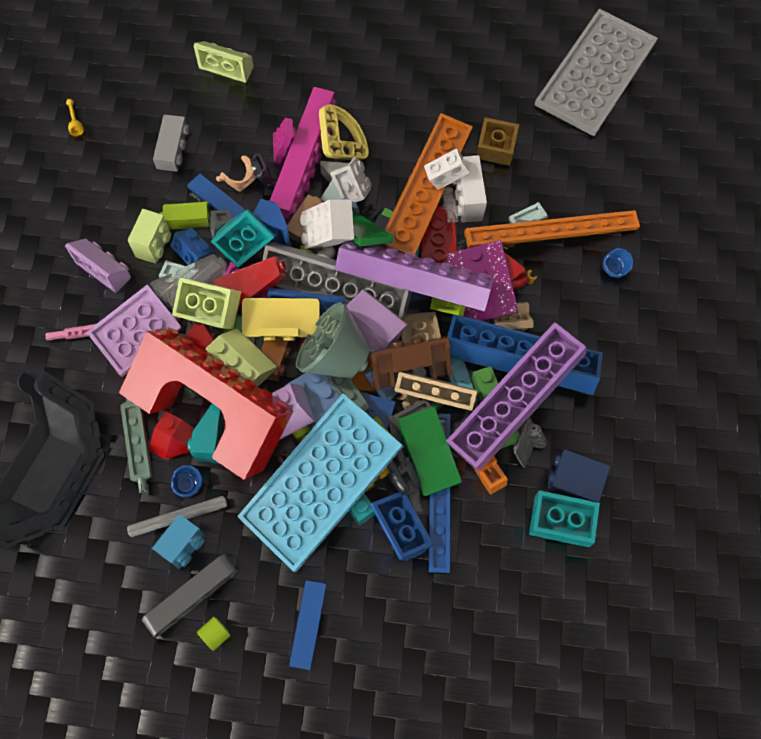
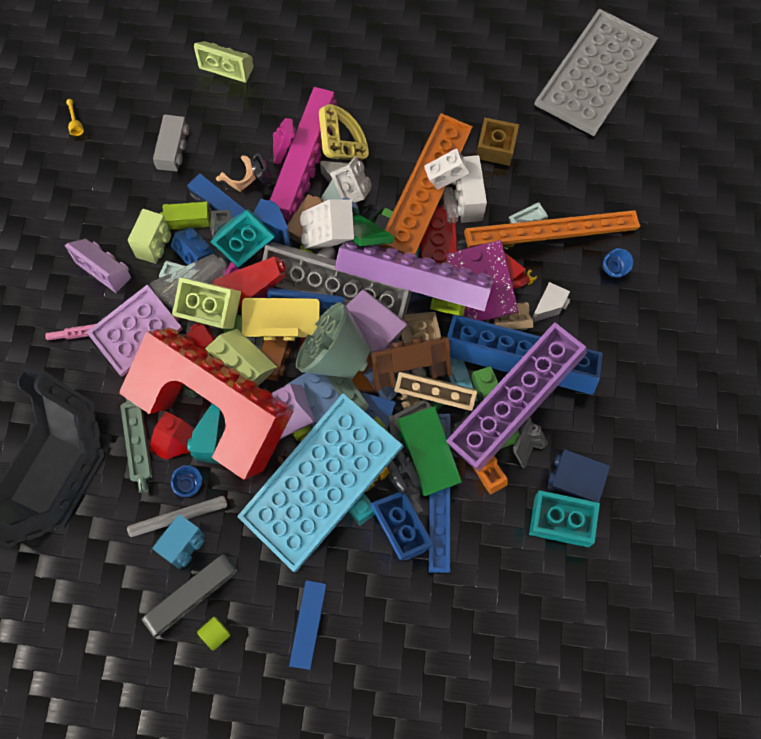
(551, 302): none -> white slope

